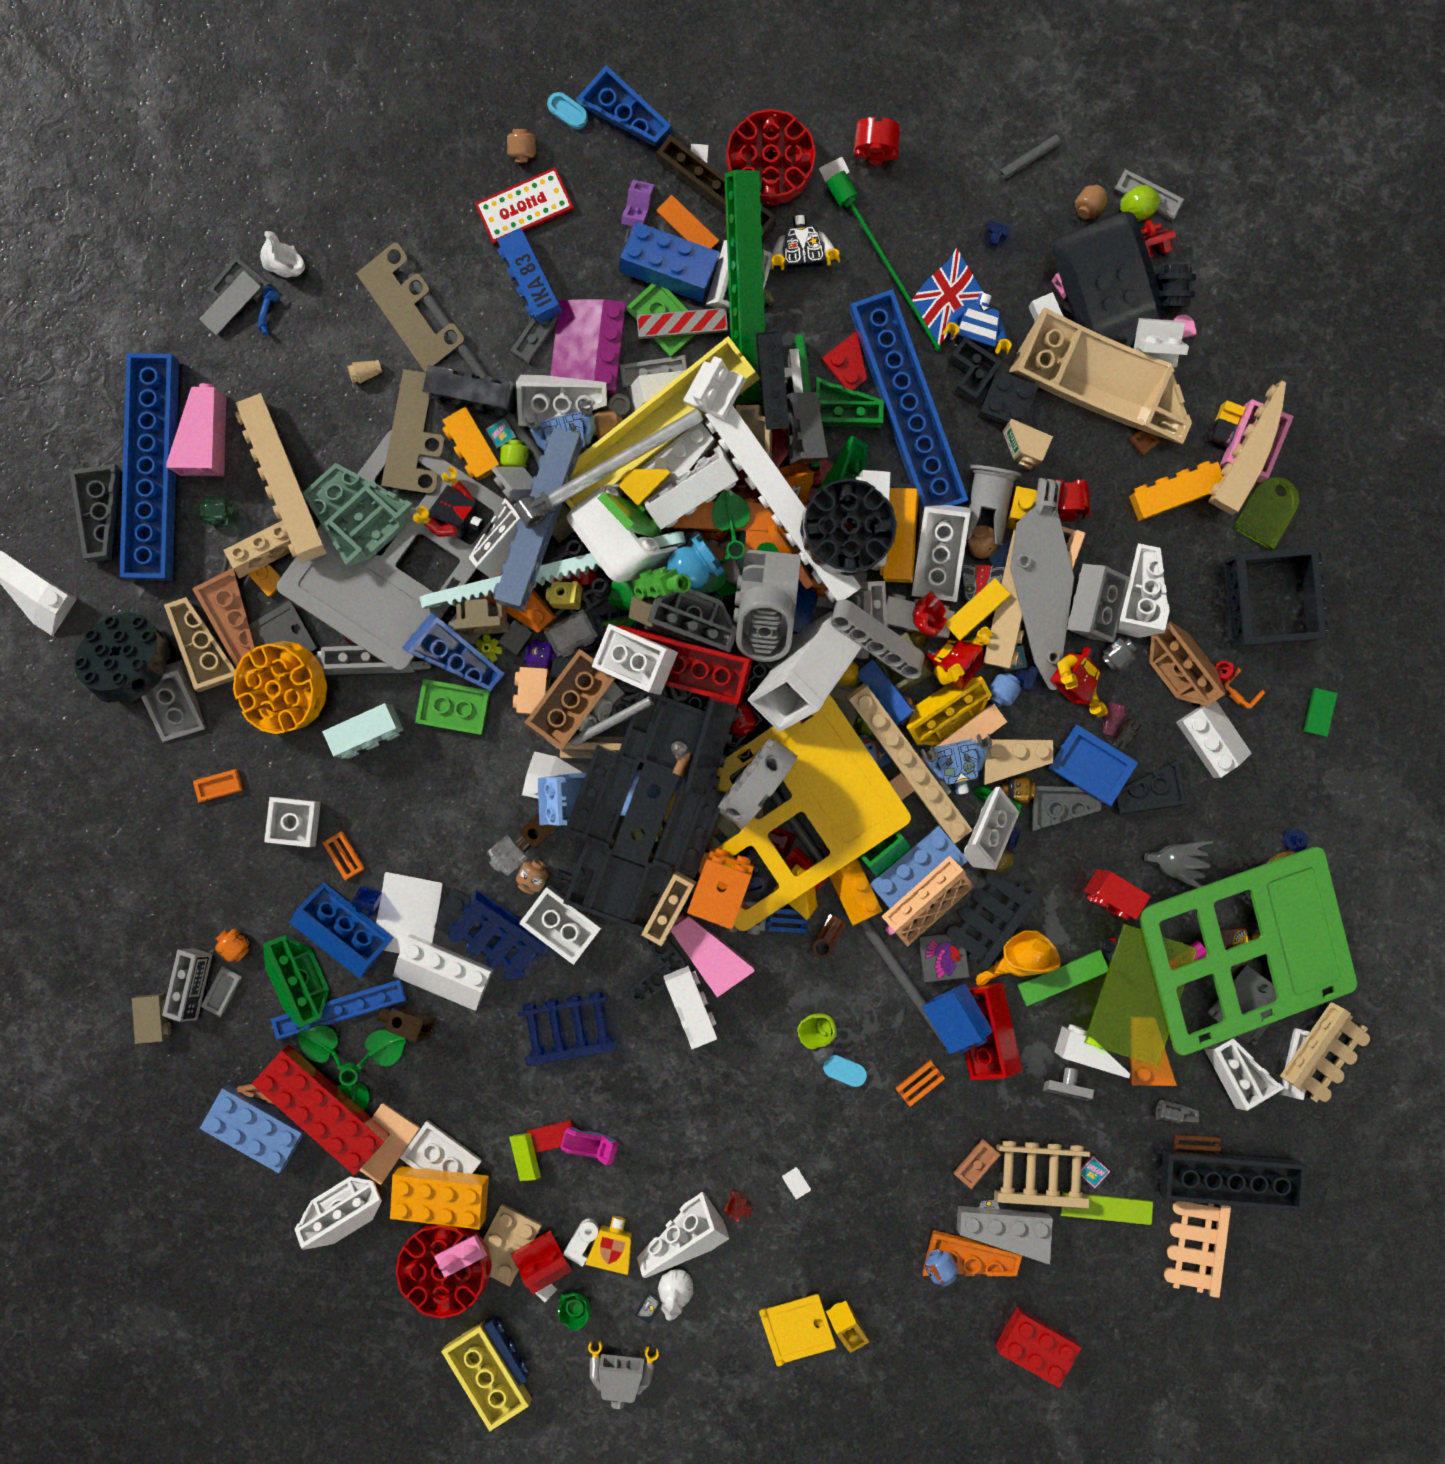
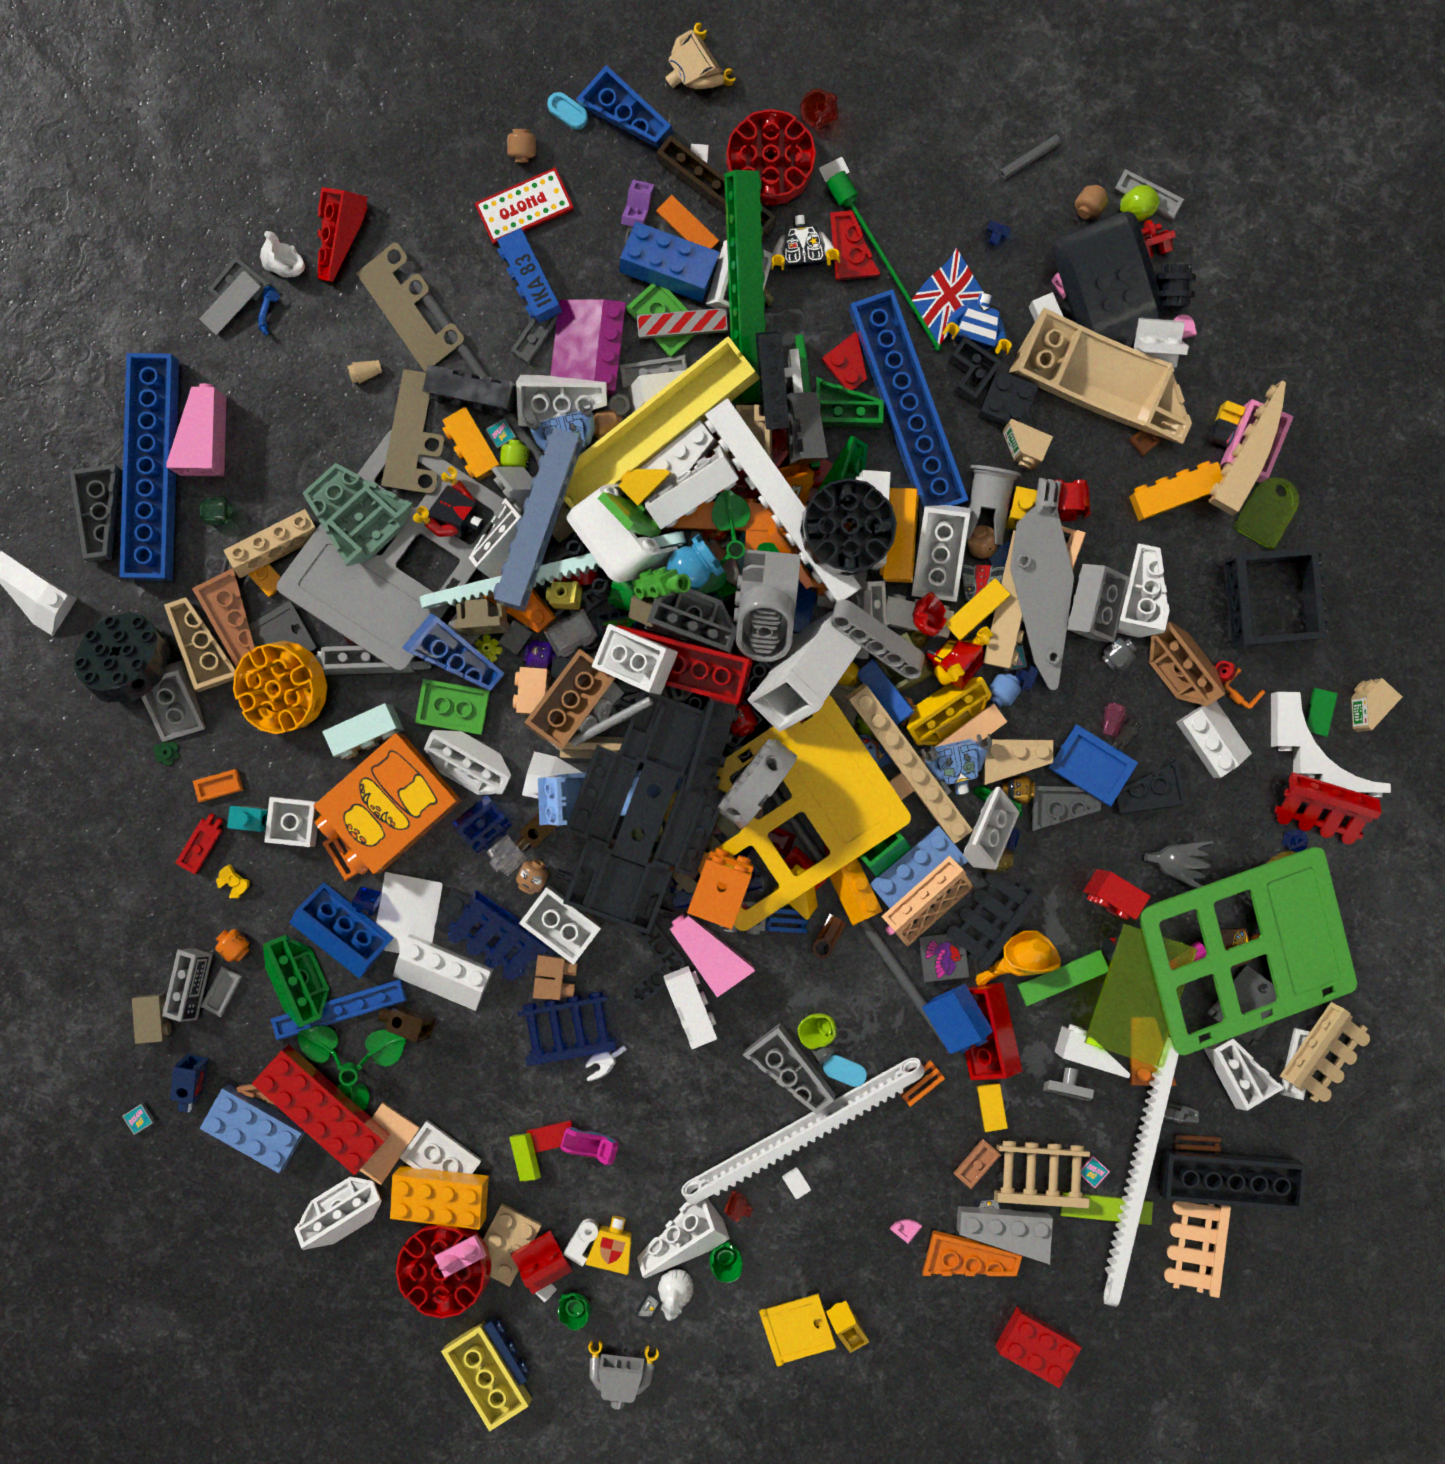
(138, 1118): none -> tile
(171, 749): none -> dark green plant
(188, 1081): none -> dark blue torso
(200, 844): none -> red hinge
(229, 876): none -> yellow piece
(247, 818): none -> teal torso
(281, 479): tan brick -> none
(341, 219): none -> red wedge
(385, 805): none -> brick
(468, 762): none -> white wedge
(478, 821): none -> clear blue brick
(533, 510): flat silver piece -> none
(554, 987): none -> medium nougat hips
(605, 1060): none -> white hand
(668, 908): tan brick -> none
(683, 757): arm -> none
(694, 63): none -> tan torso
(714, 388): white bracket -> none
(726, 1262): none -> green hair
(787, 1064): none -> light grey wedge
(802, 1131): none -> white gear
(819, 108): none -> clear red helmet
(854, 254): none -> red wing
(877, 140): red brick -> none
(906, 1229): none -> bright pink tile
(941, 1267): medium blue head -> none
(992, 1107): none -> yellow tile
(1078, 679): torso -> none
(1140, 1175): none -> white gear
(1292, 734): none -> white arch
(1334, 798): none -> red fence
(1372, 703): none -> tan slope

